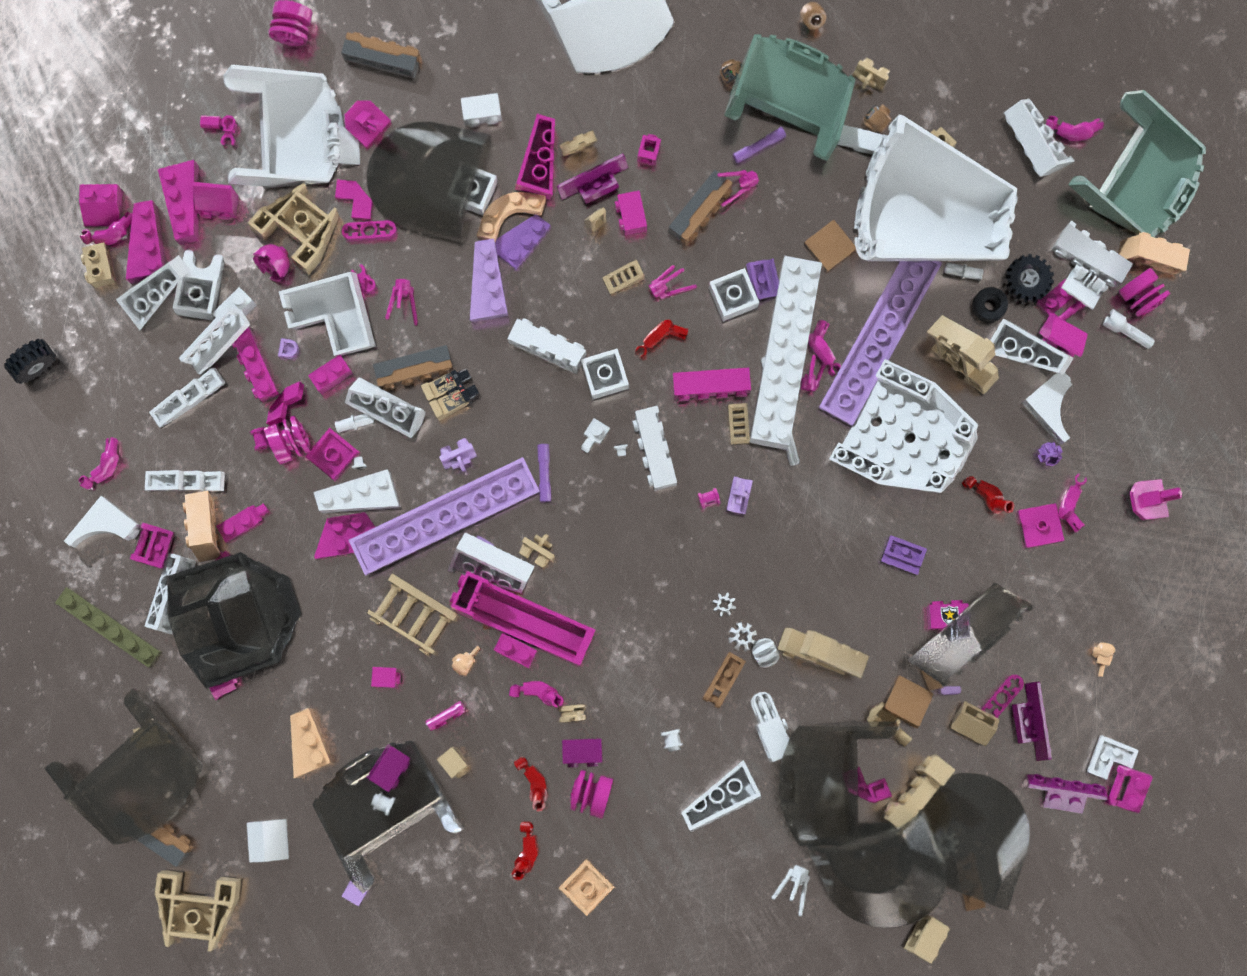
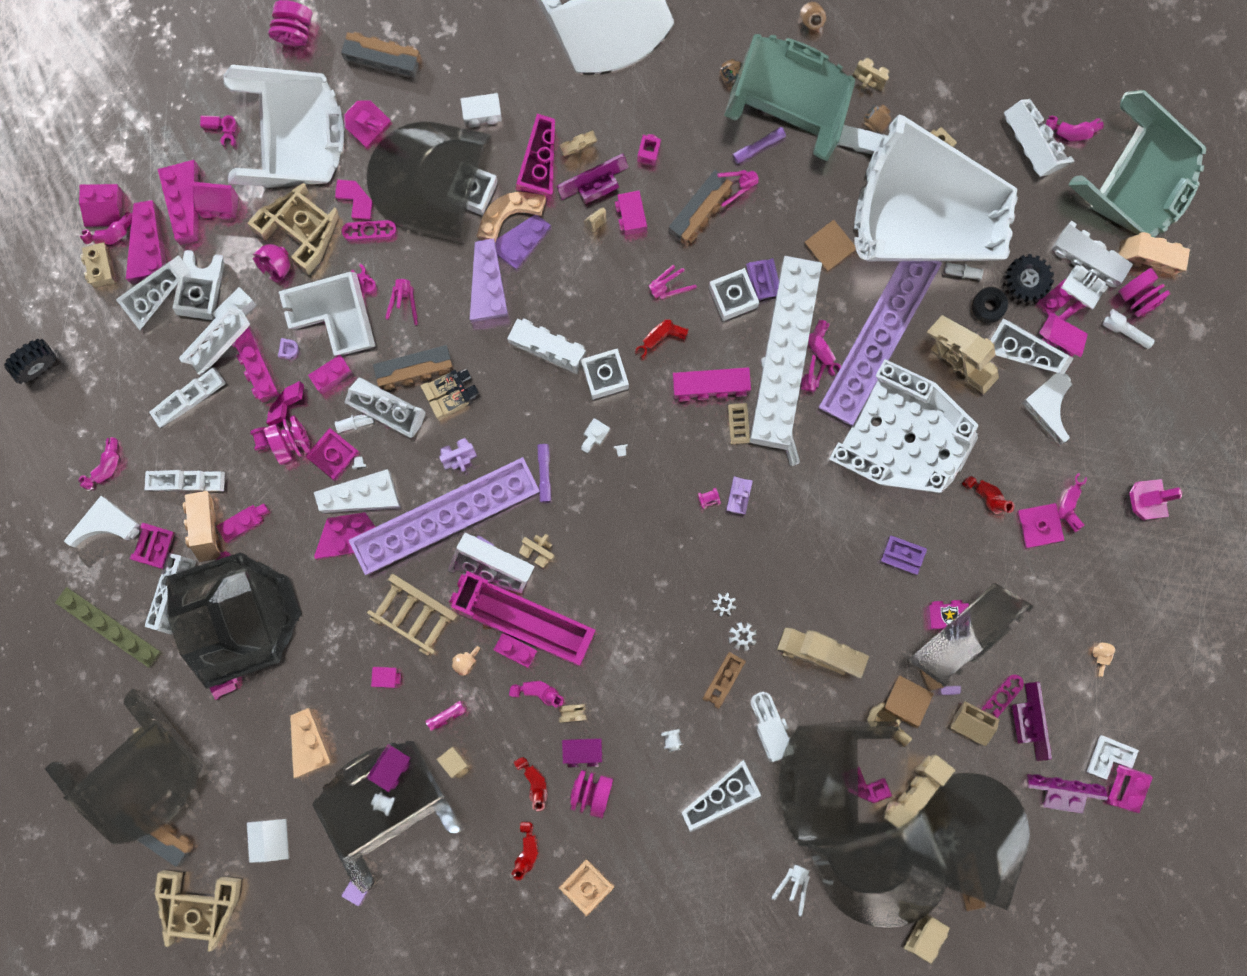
(339, 145): white hinge -> none
(627, 268): tan slope -> none
(655, 448): white wedge -> none
(765, 652): white piece -> none
(1050, 454): medium lavender gear -> none

